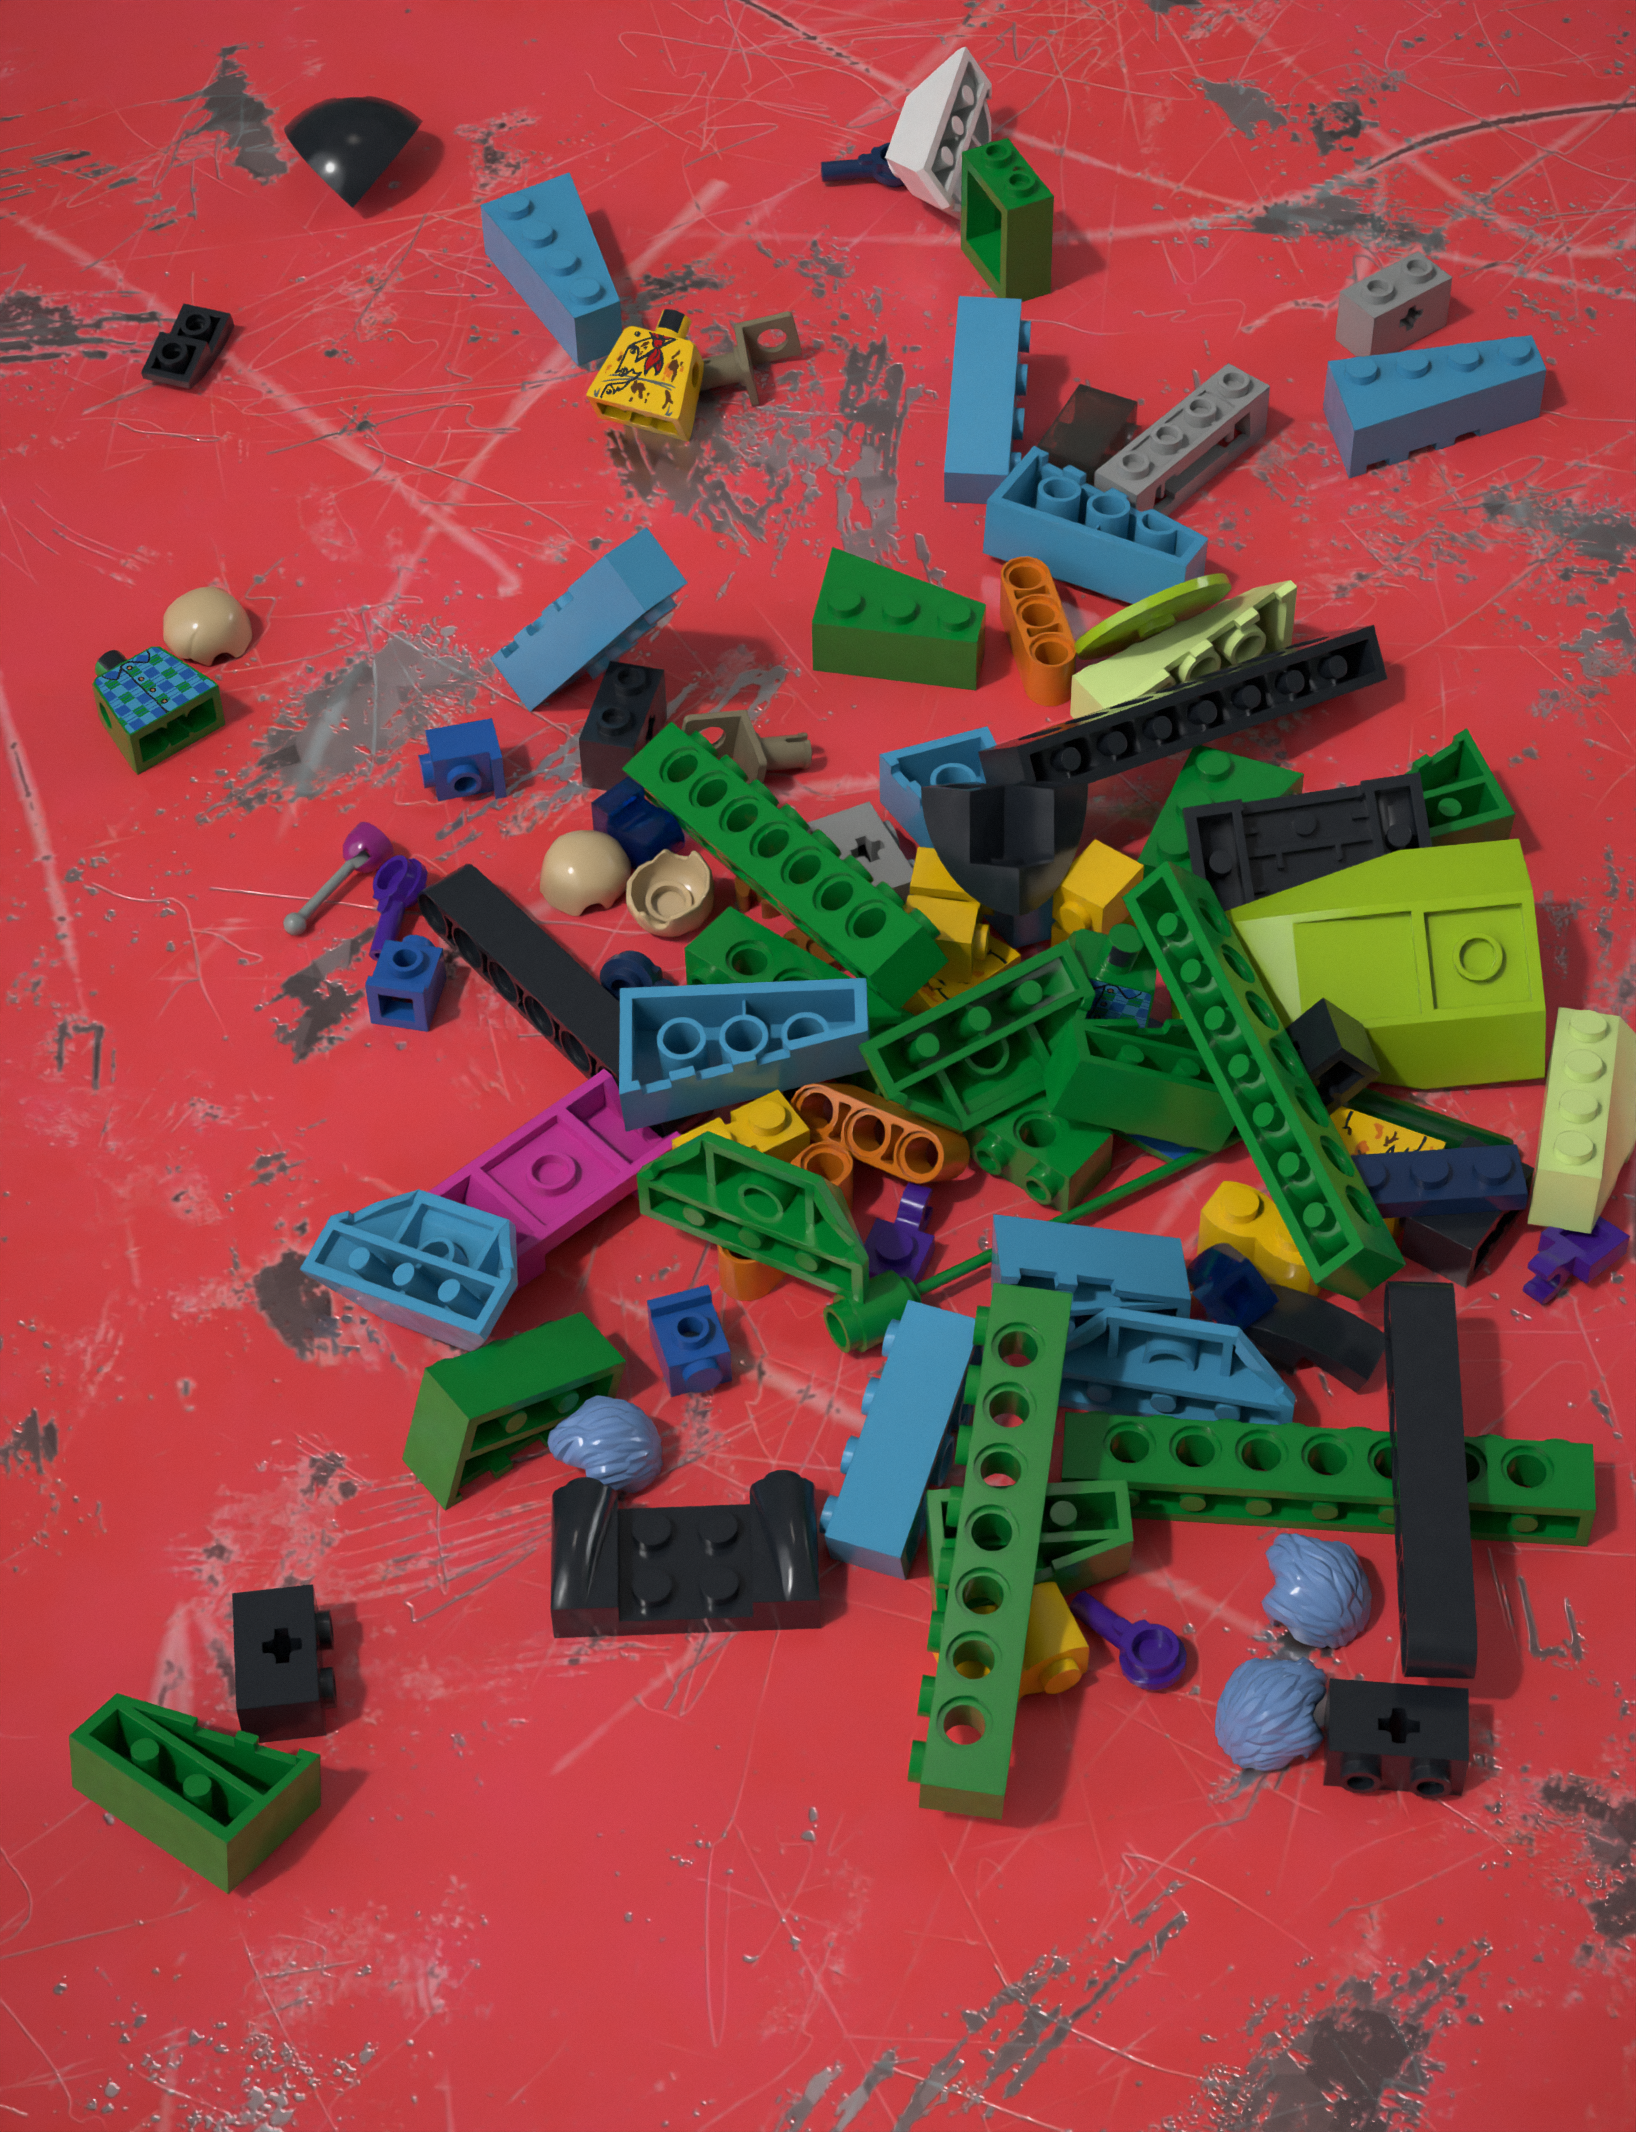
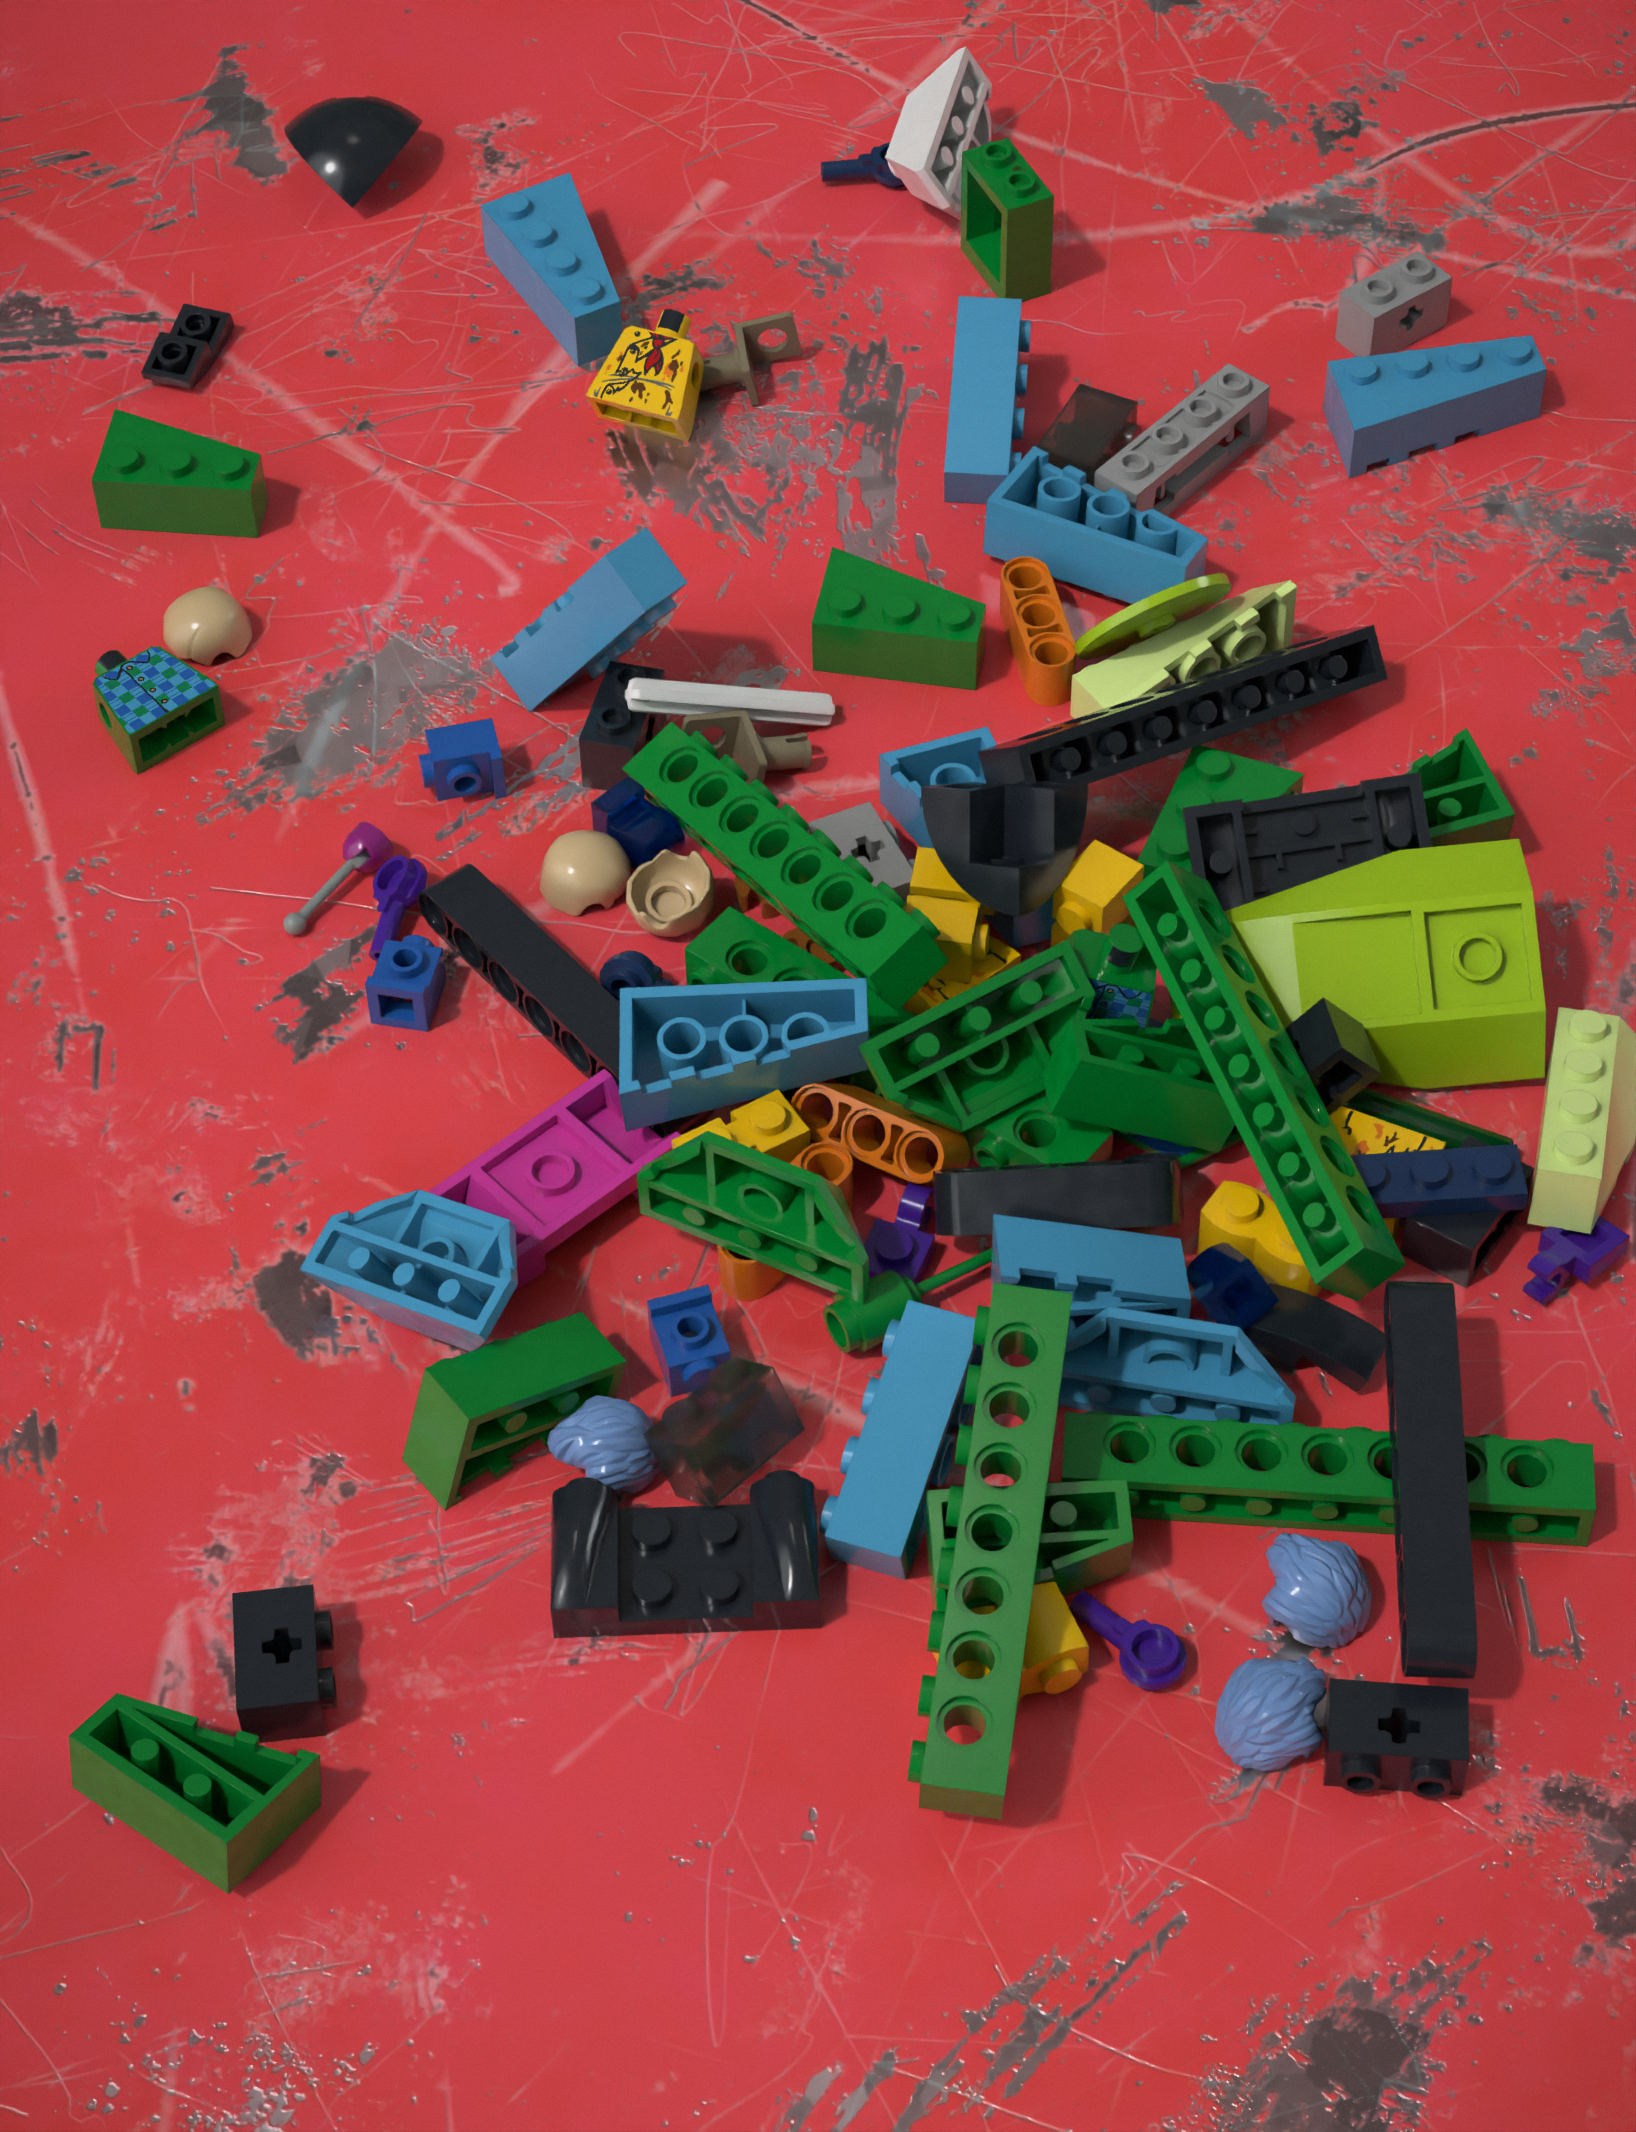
(176, 481): none -> green wedge
(723, 1431): none -> clear smoke brick
(761, 703): none -> white axle
(1097, 1194): none -> black beam

